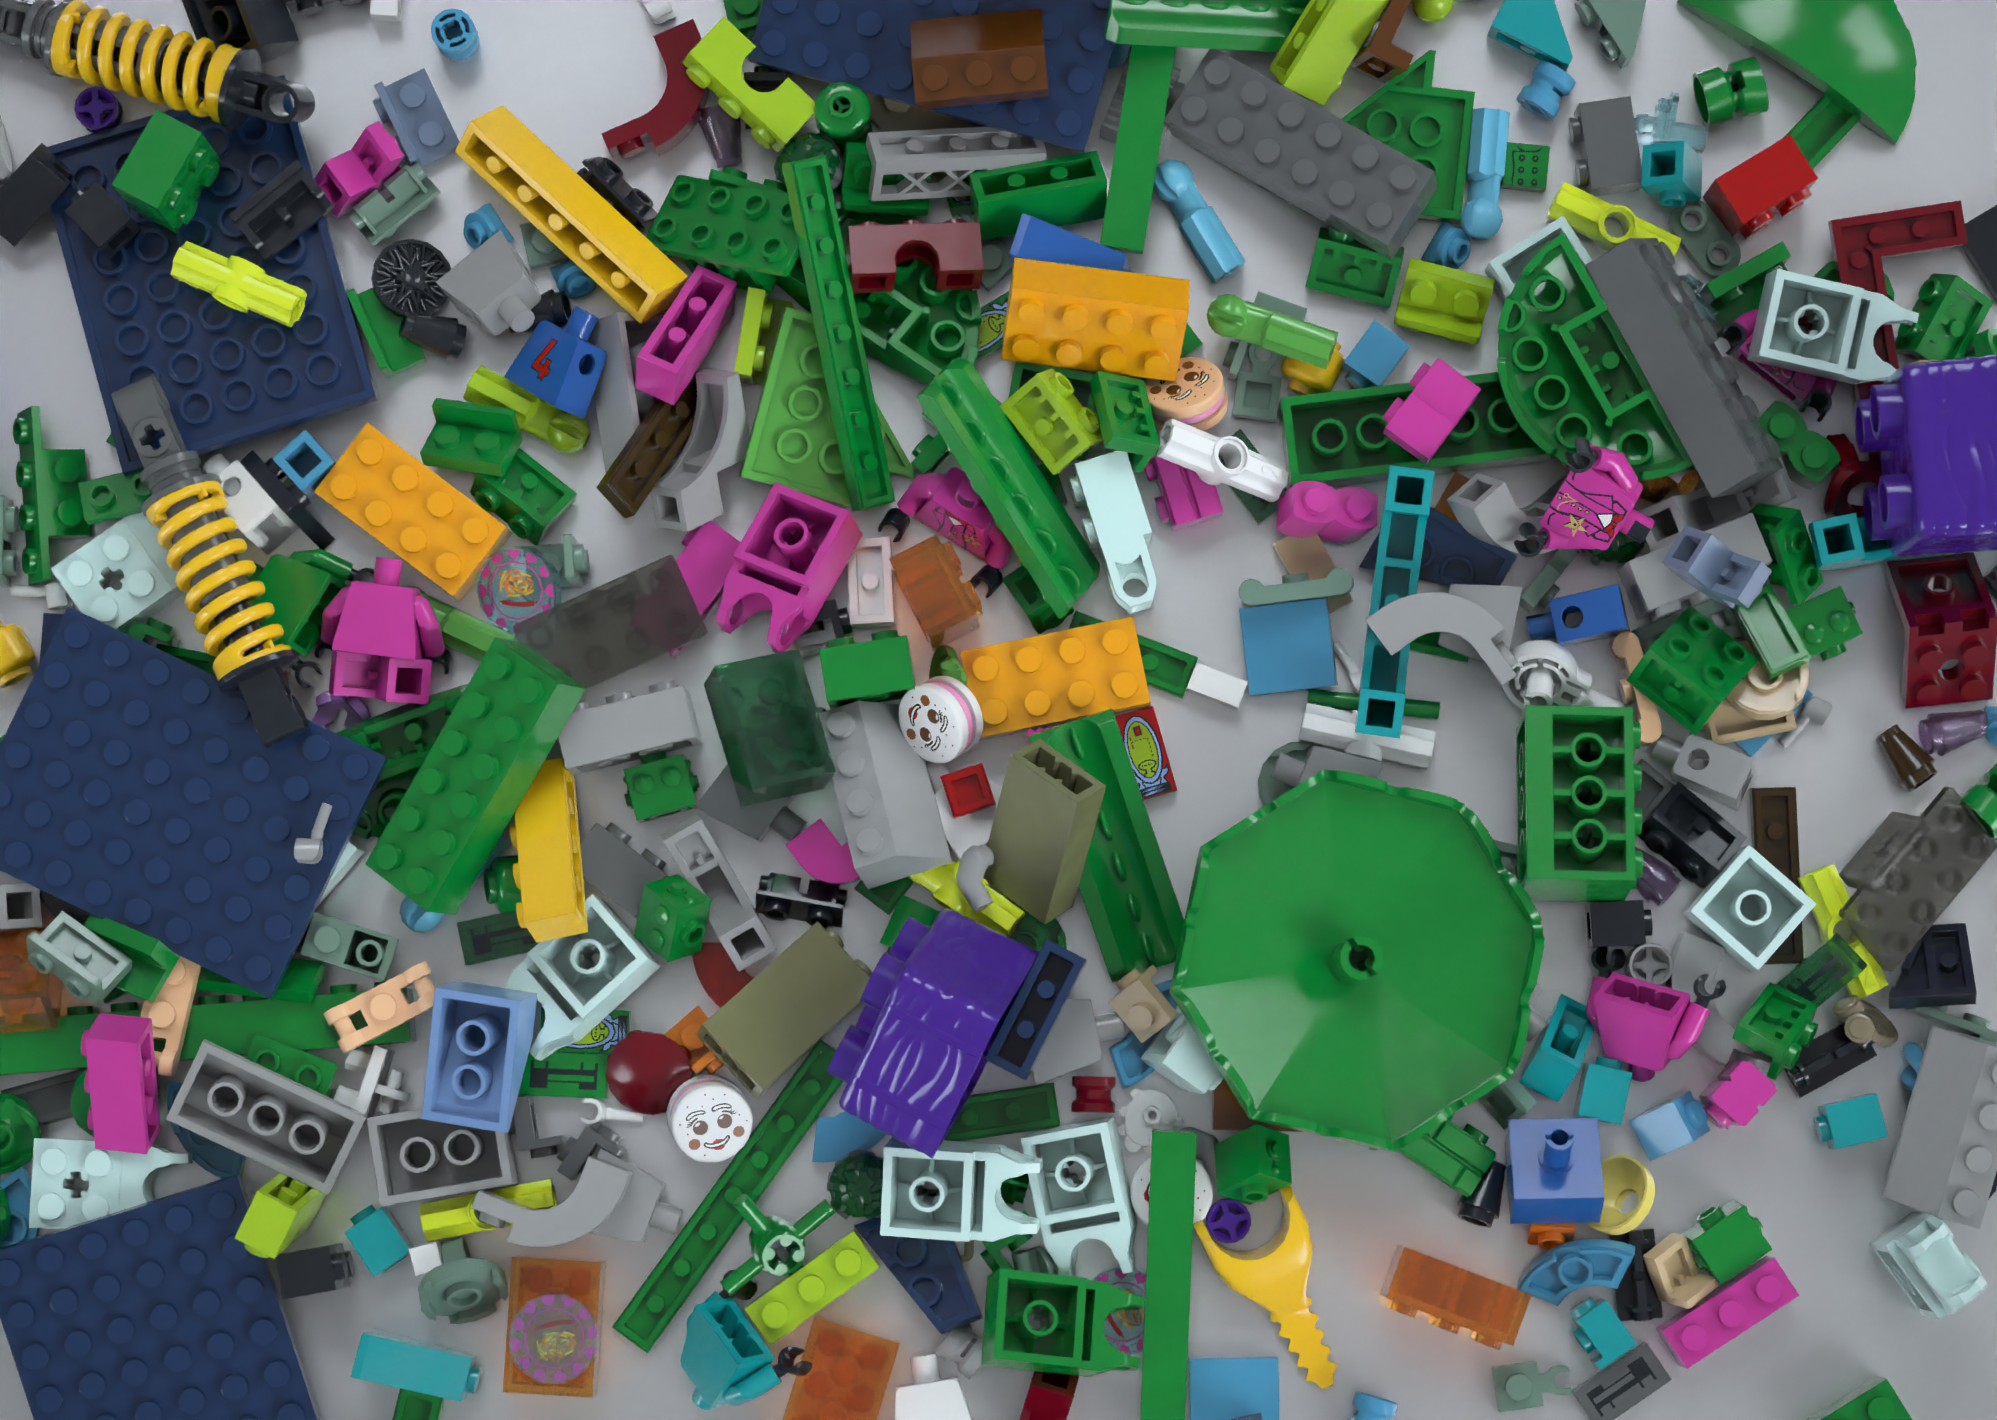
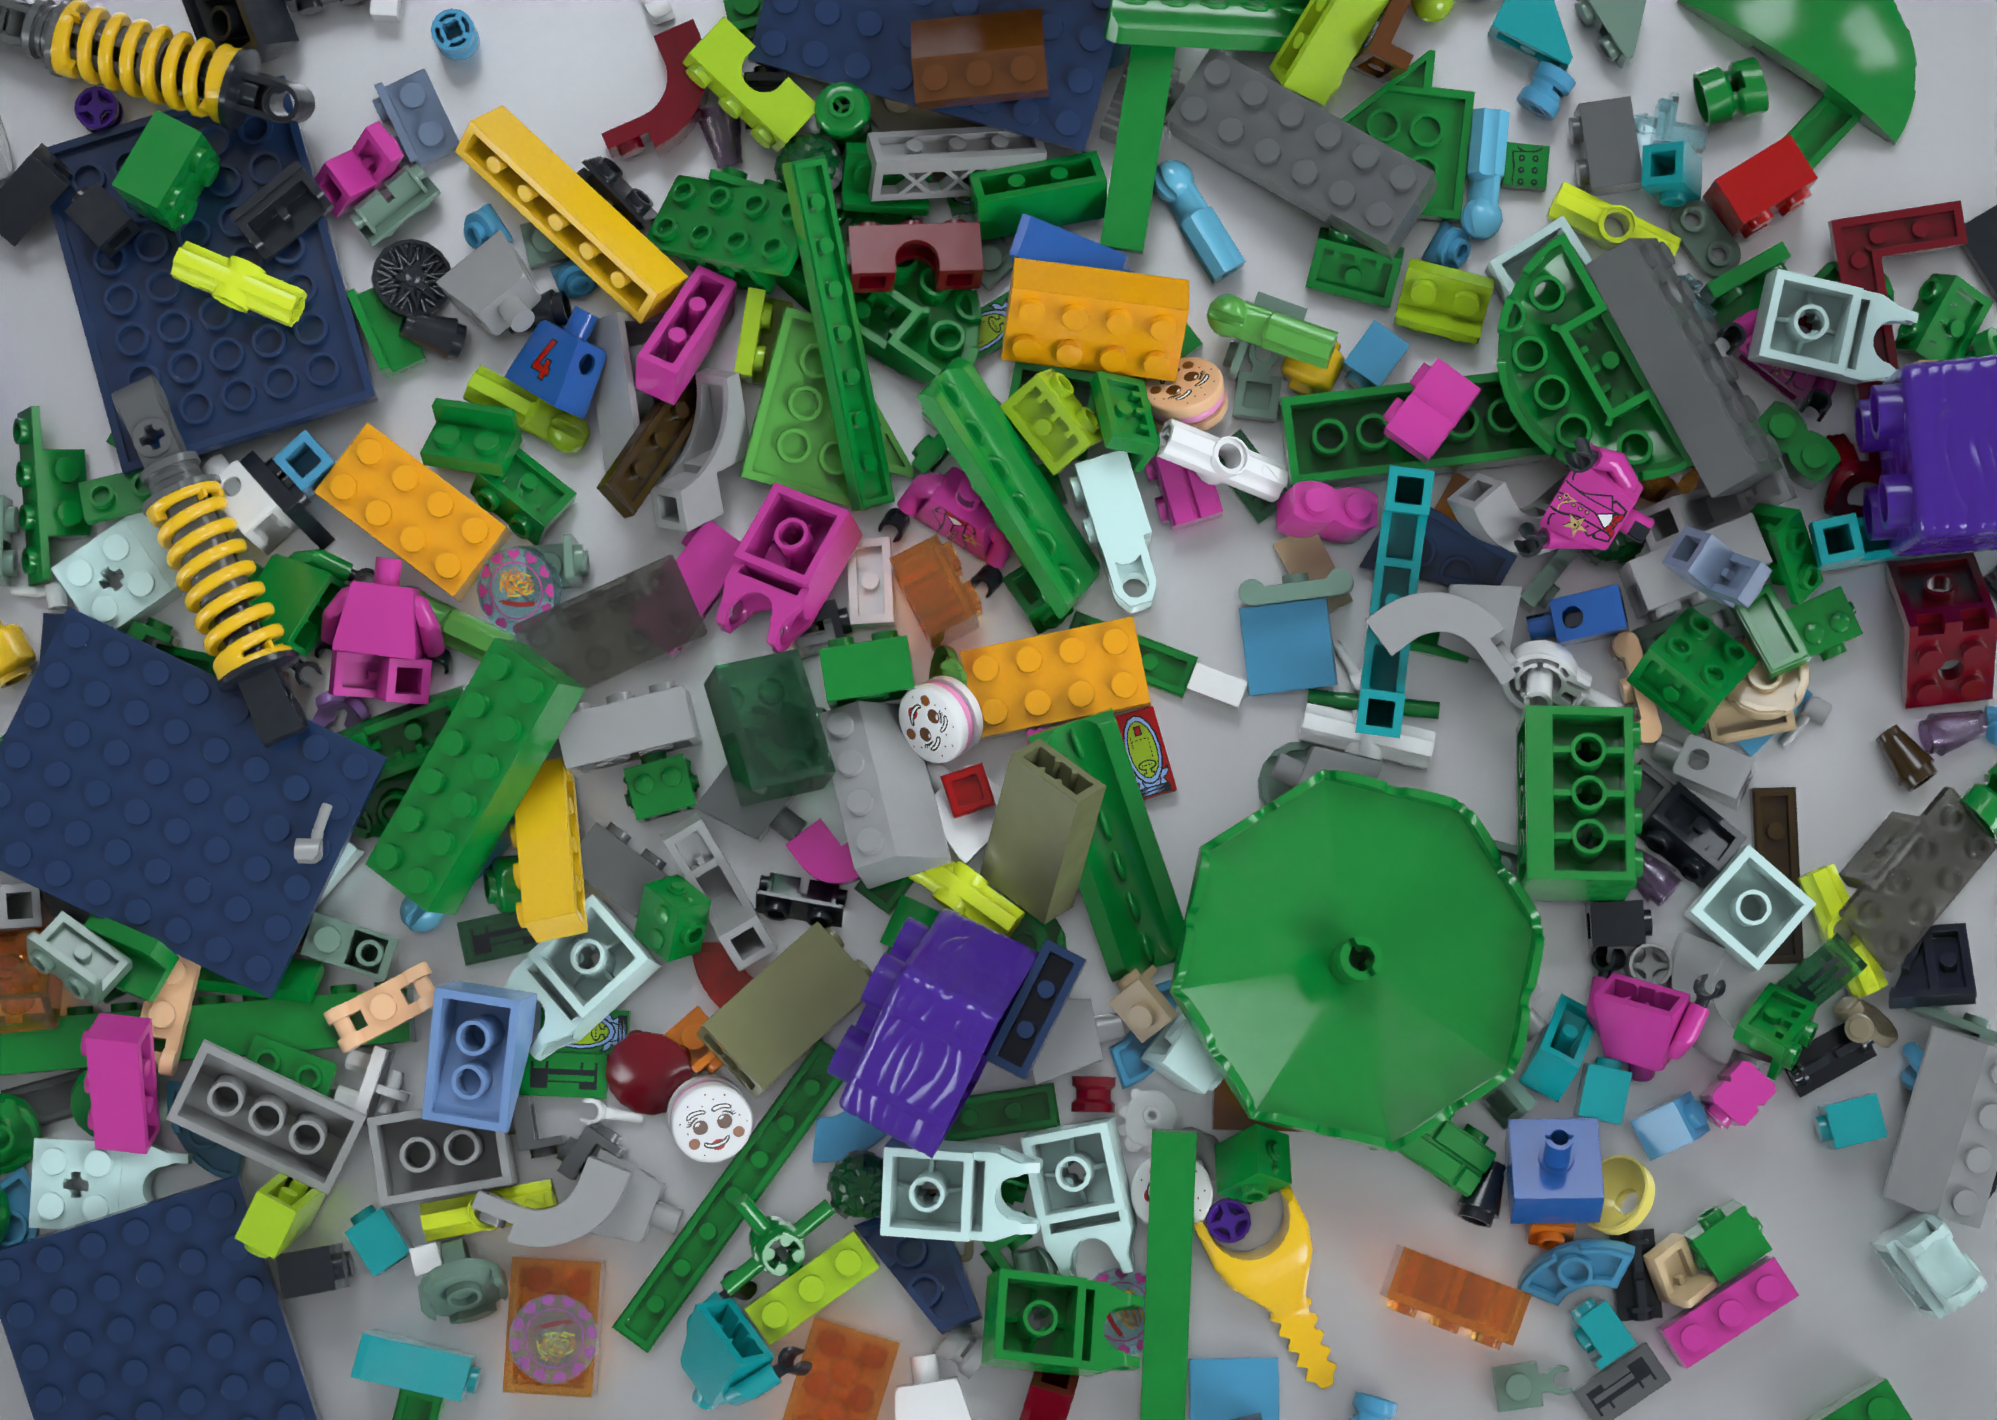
(970, 875): light grey arm -> none

